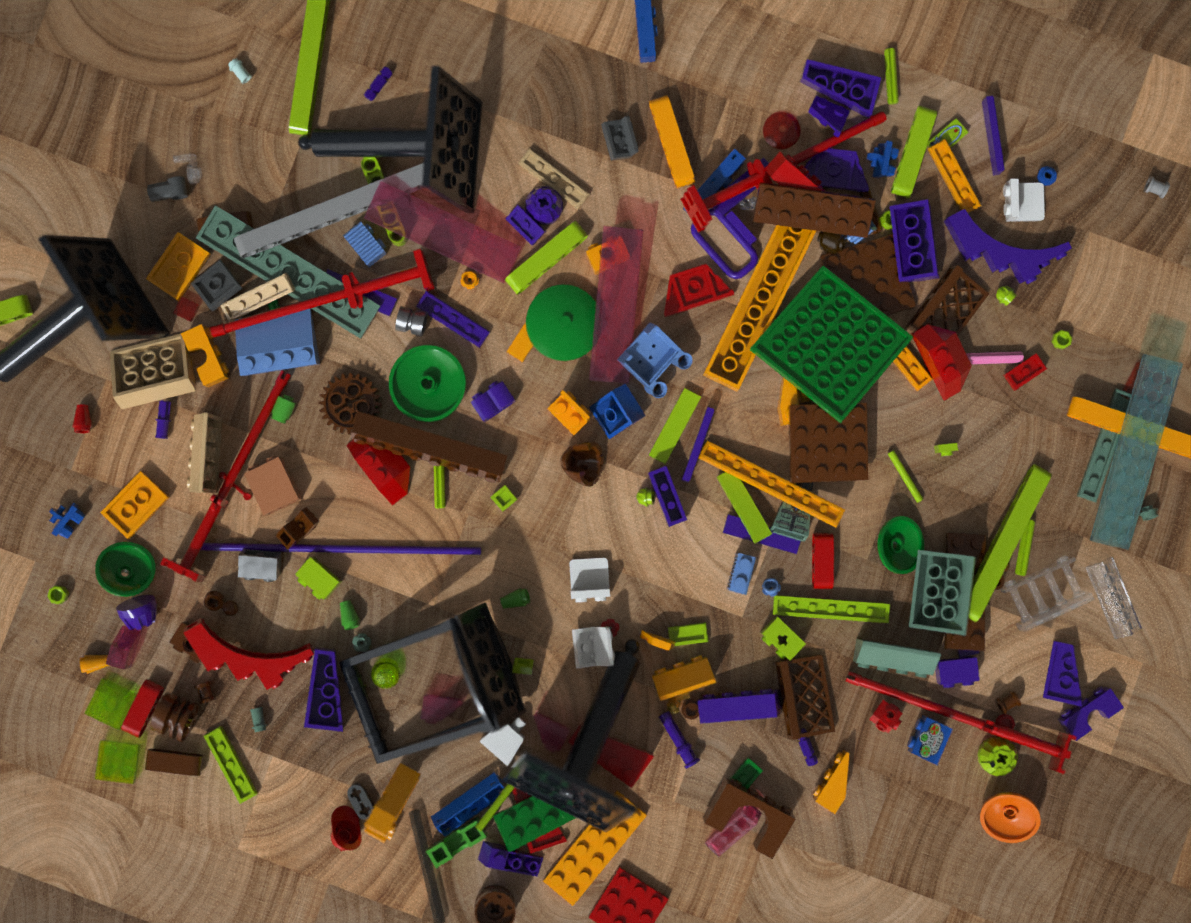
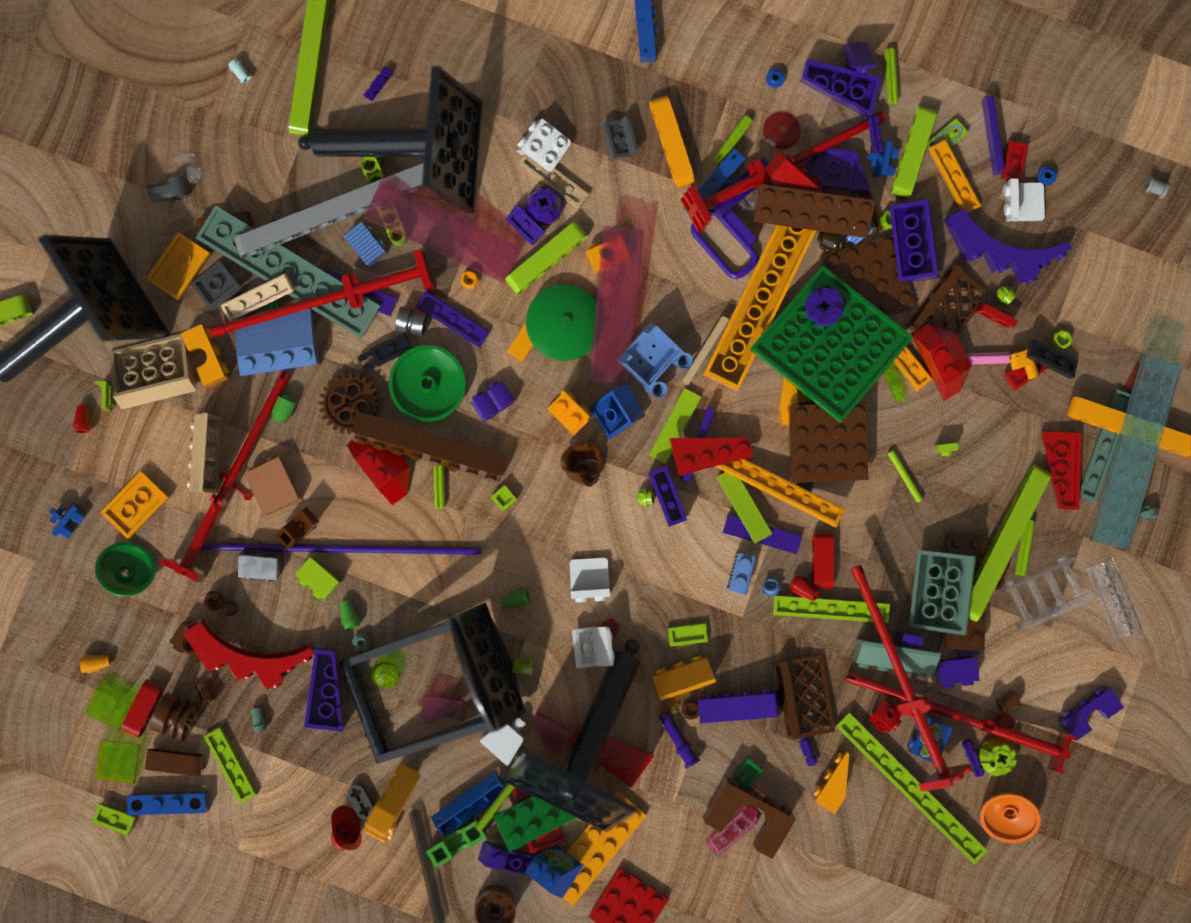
(58, 594): lime tile -> none
(107, 395): none -> lime piece
(114, 819): none -> lime plate
(123, 648): clear pink slope -> none
(138, 611): dark purple piece -> none
(163, 419): dark purple axle -> none
(167, 803): none -> blue piece
(186, 309): clear red tile -> none
(386, 352): none -> black hinge
(543, 144): none -> white bracket
(554, 870): none -> blue slope
(657, 641): light orange tile -> none
(694, 289): red wing -> none
(704, 453): none -> red wing
(705, 350): none -> tan tile
(733, 139): none -> lime axle
(775, 83): none -> blue plate
(791, 522): sand green torso -> none
(793, 642): lime brick -> none
(803, 588): none -> red cone
(829, 114): dark purple wing -> none
(831, 298): none -> dark purple plate
(859, 57): none -> dark purple slope
(875, 134): none -> dark purple axle
(894, 384): none -> clear neon green axle
(899, 544): green dish -> none
(909, 640): none -> dark purple plate
(909, 787): none -> lime plate
(912, 706): none -> red piece
(973, 758): none -> dark purple axle
(1002, 318): none -> red plate
(1014, 161): none -> red plate
(1019, 361): none -> light orange piece
(1051, 358): none -> black tile
(1062, 675): dark purple wing -> none
(1064, 463): none -> red wing

